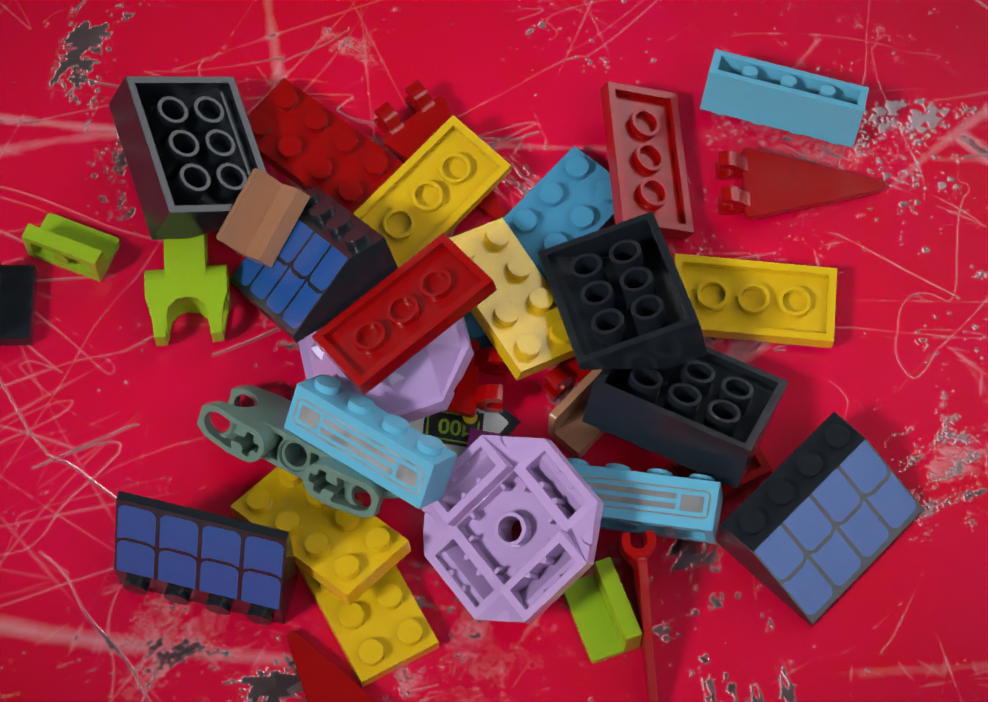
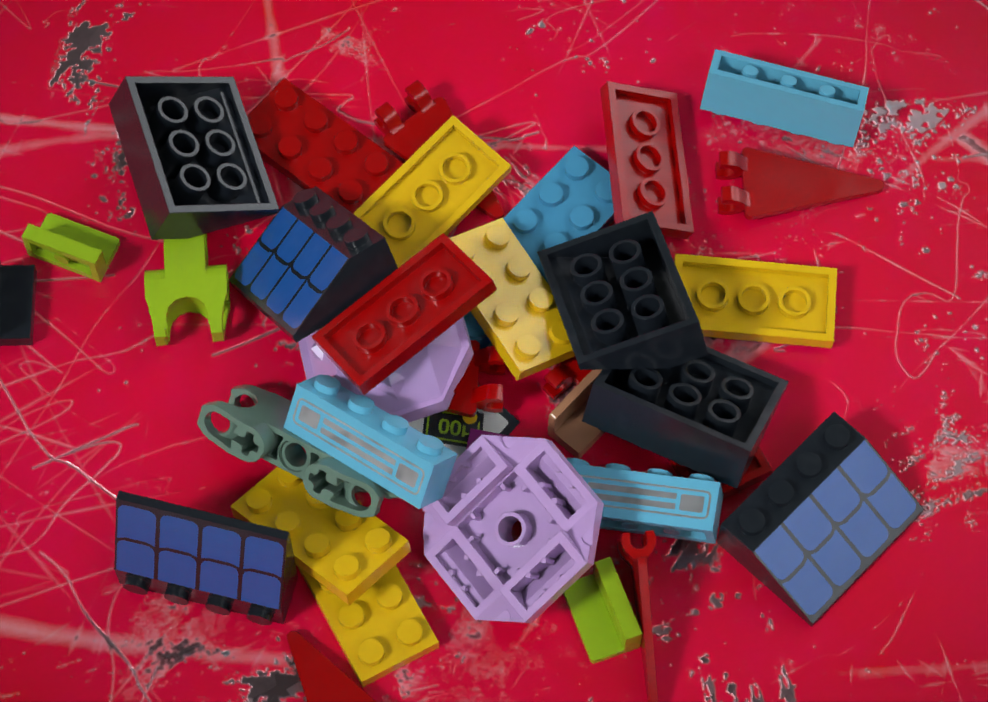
(262, 218): nougat panel -> none

